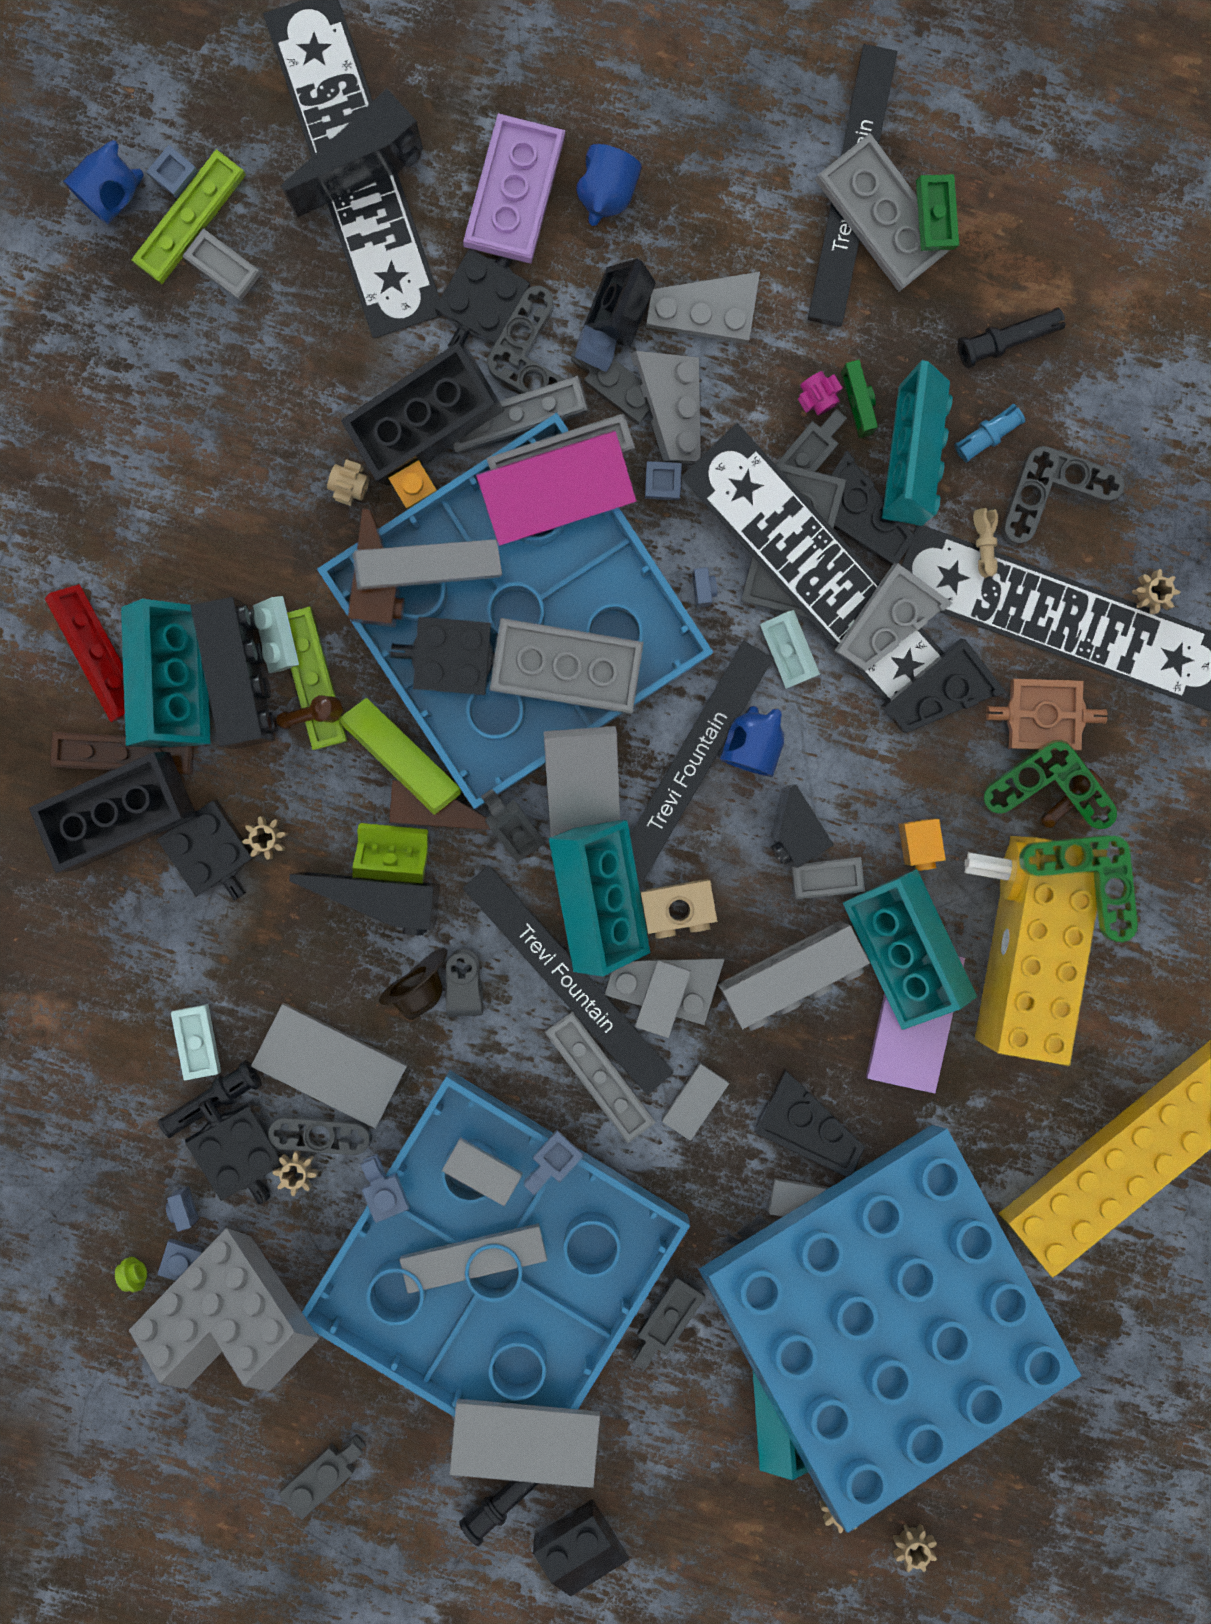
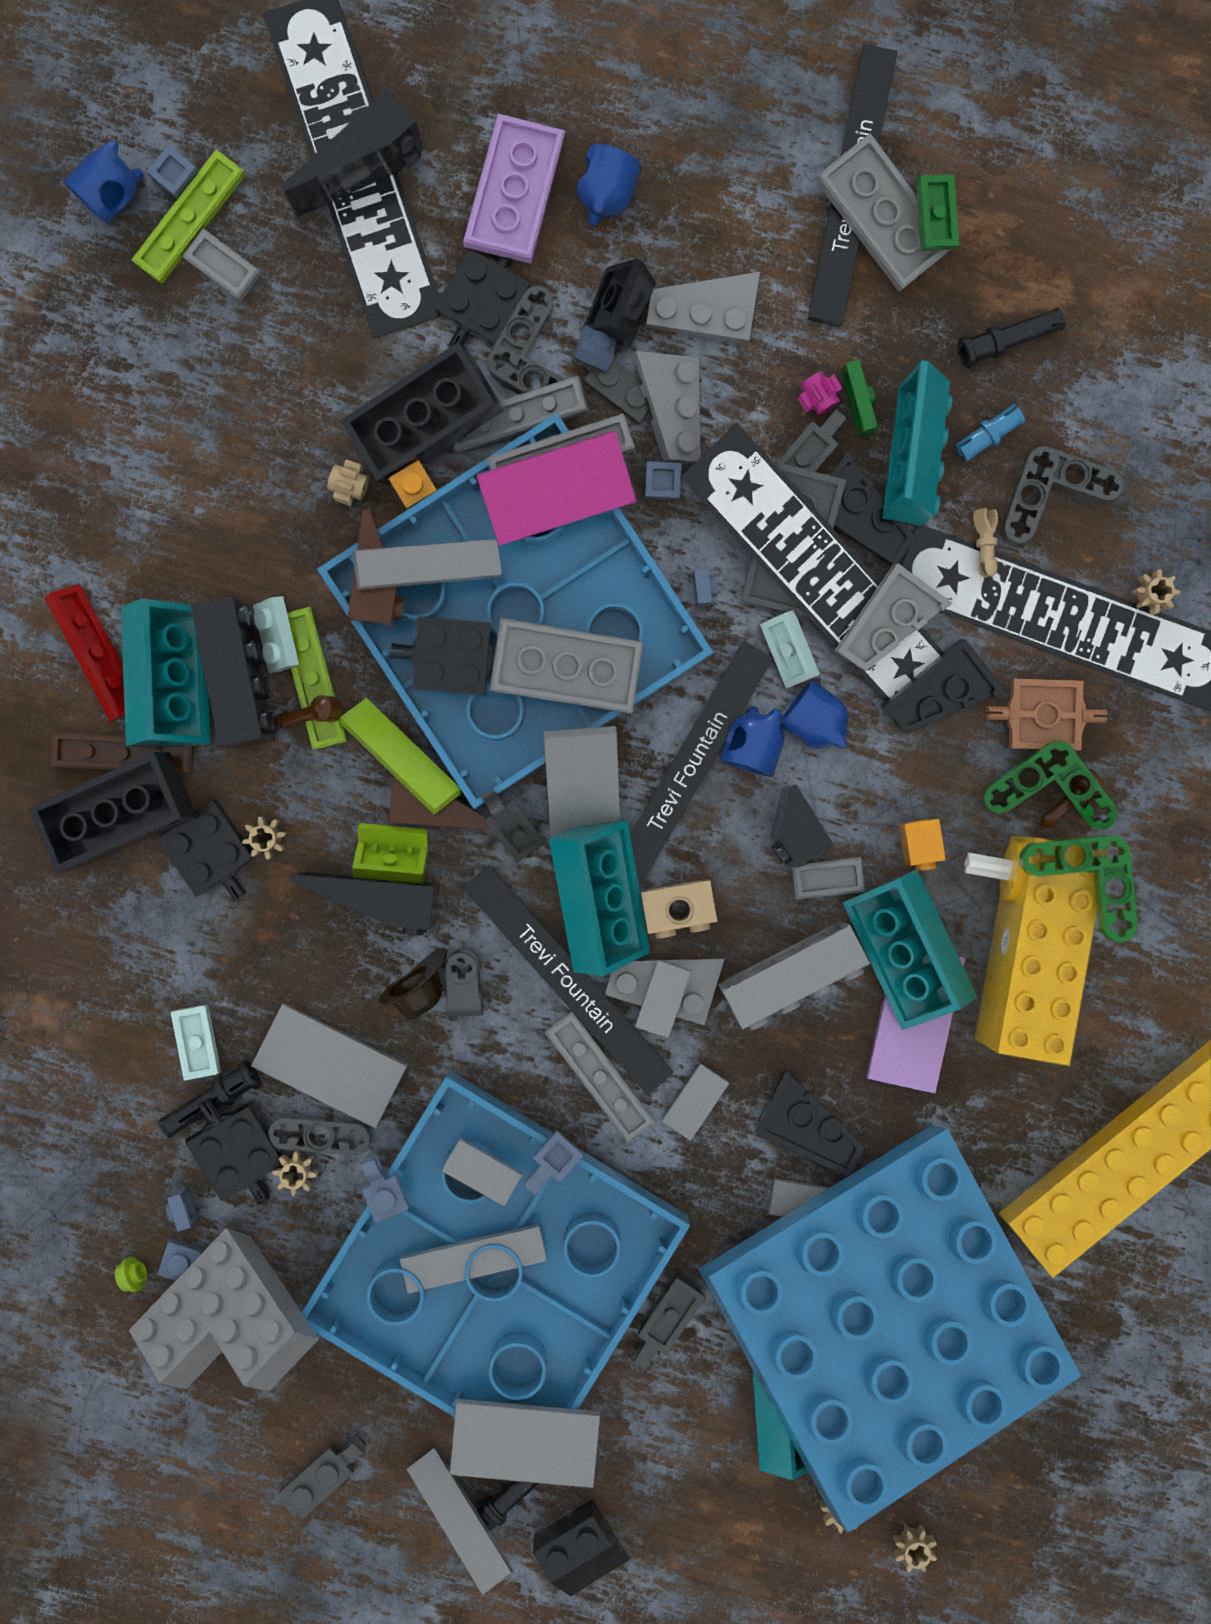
(460, 1521): none -> light grey tile
(817, 717): none -> blue piece

